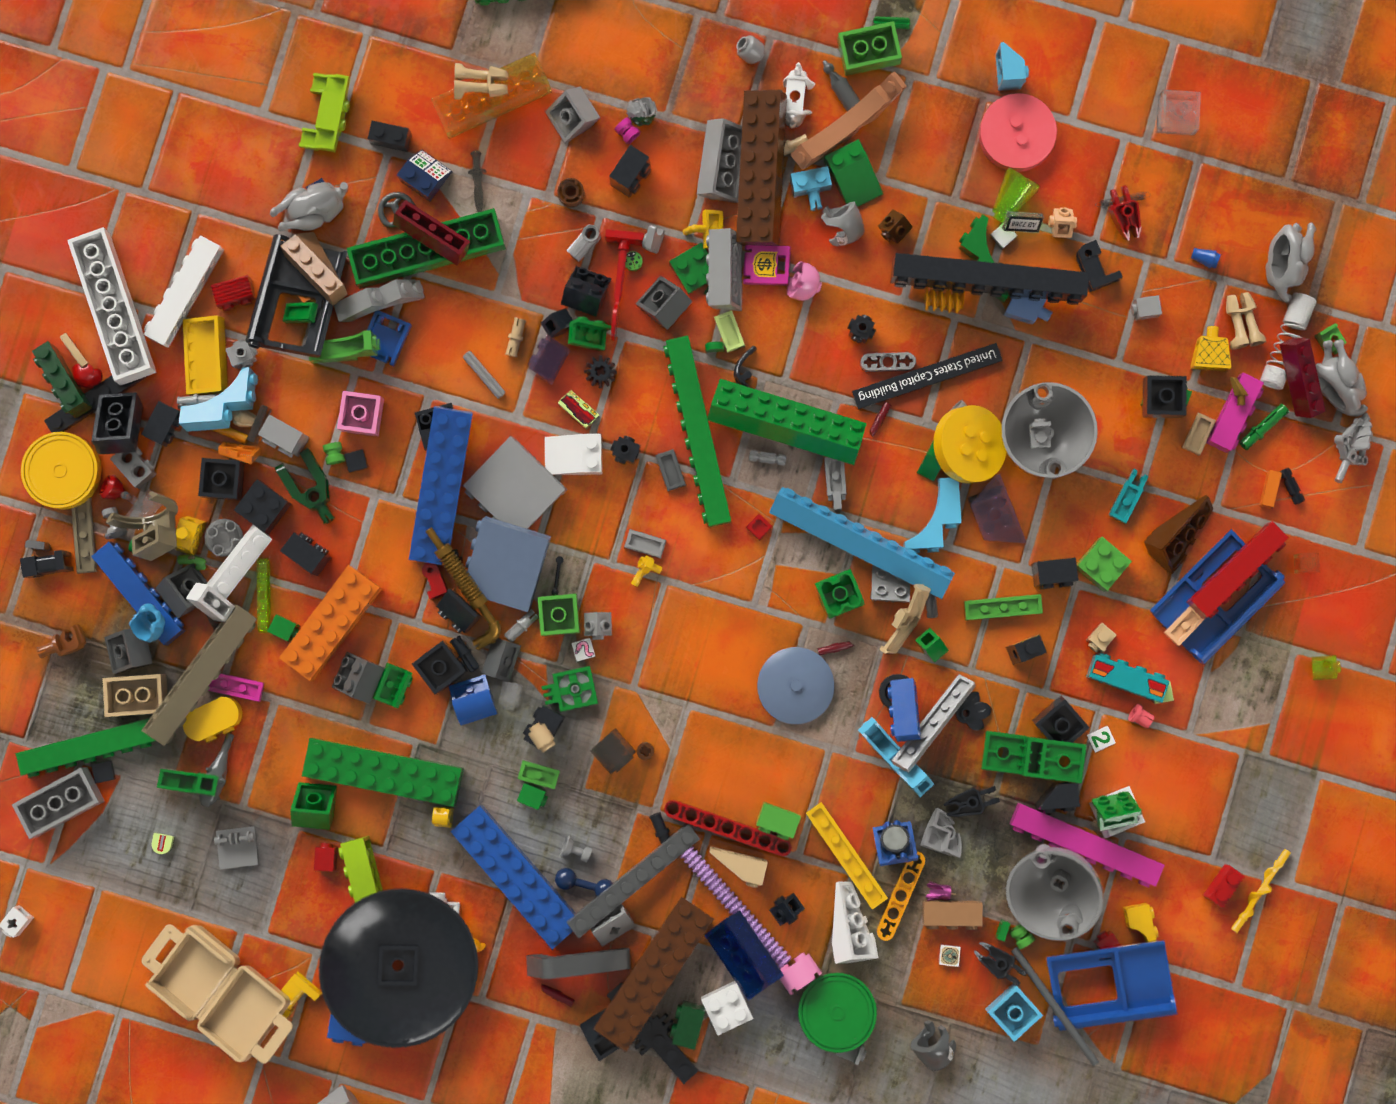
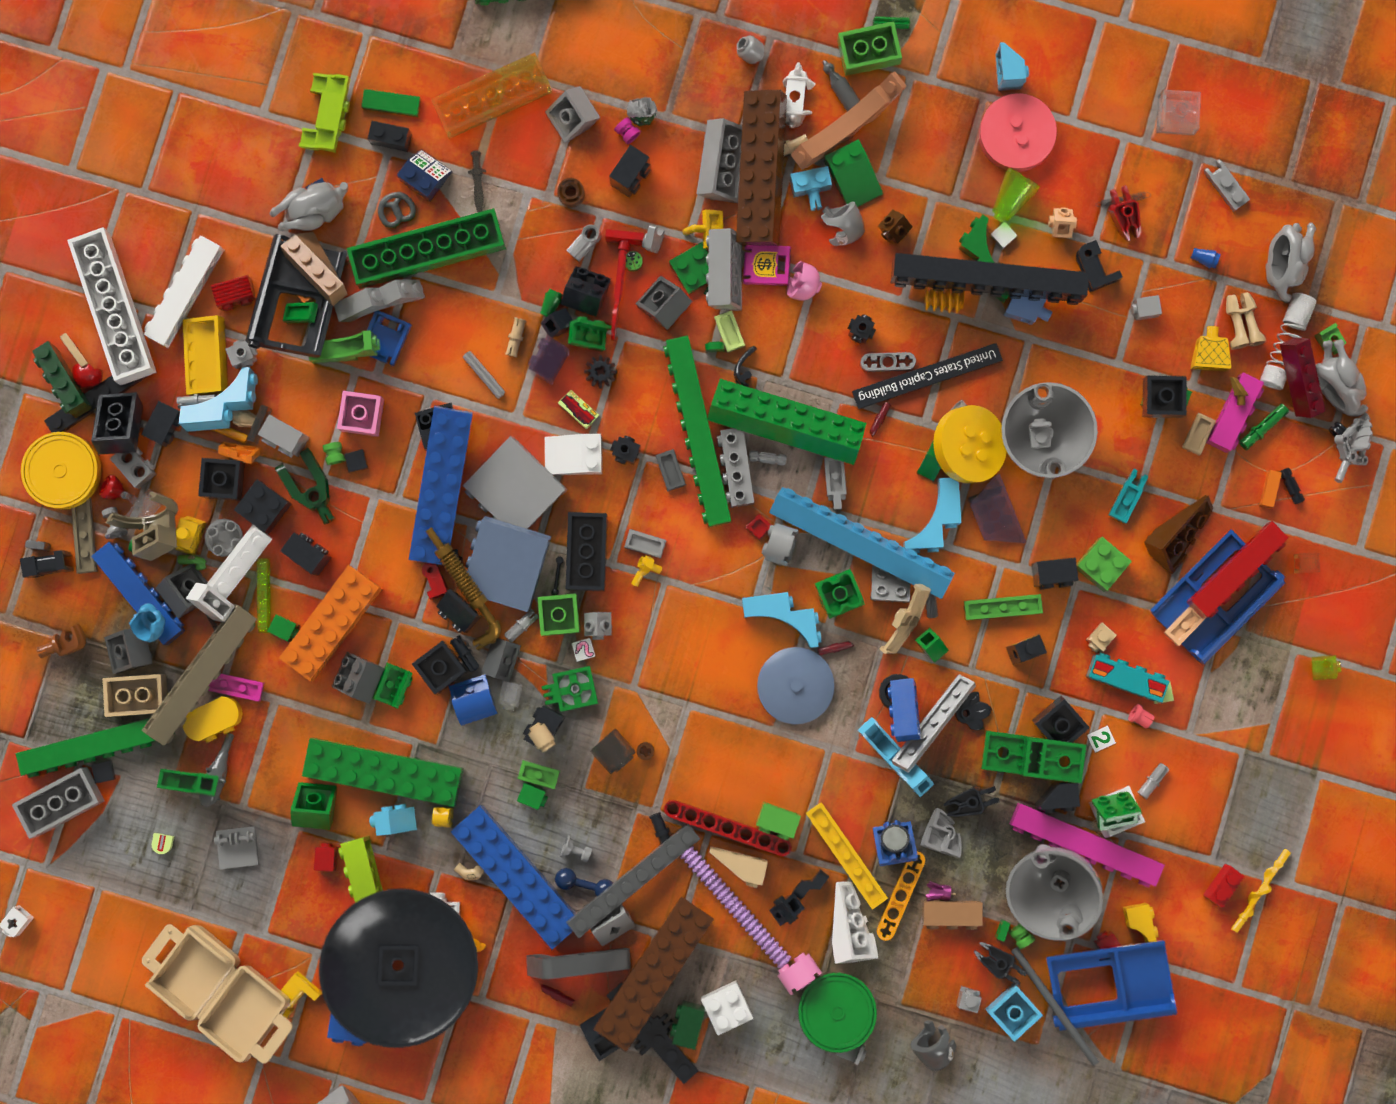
(391, 102): none -> green tile
(393, 821): none -> medium azure brick
(431, 232): dark red brick -> none
(469, 874): none -> tan arm
(492, 75): tan piece -> none
(551, 302): none -> green cone
(586, 551): none -> black brick
(737, 468): none -> light grey brick
(744, 955): clear blue brick -> none
(778, 607): none -> medium azure arch
(780, 545): none -> light grey brick
(805, 885): none -> black piece
(949, 955): tile -> none
(969, 999): none -> light grey brick
(1023, 222): tile -> none
(1153, 780): none -> light grey axle
(1227, 186): none -> light grey hinge
(1338, 429): none -> black bush

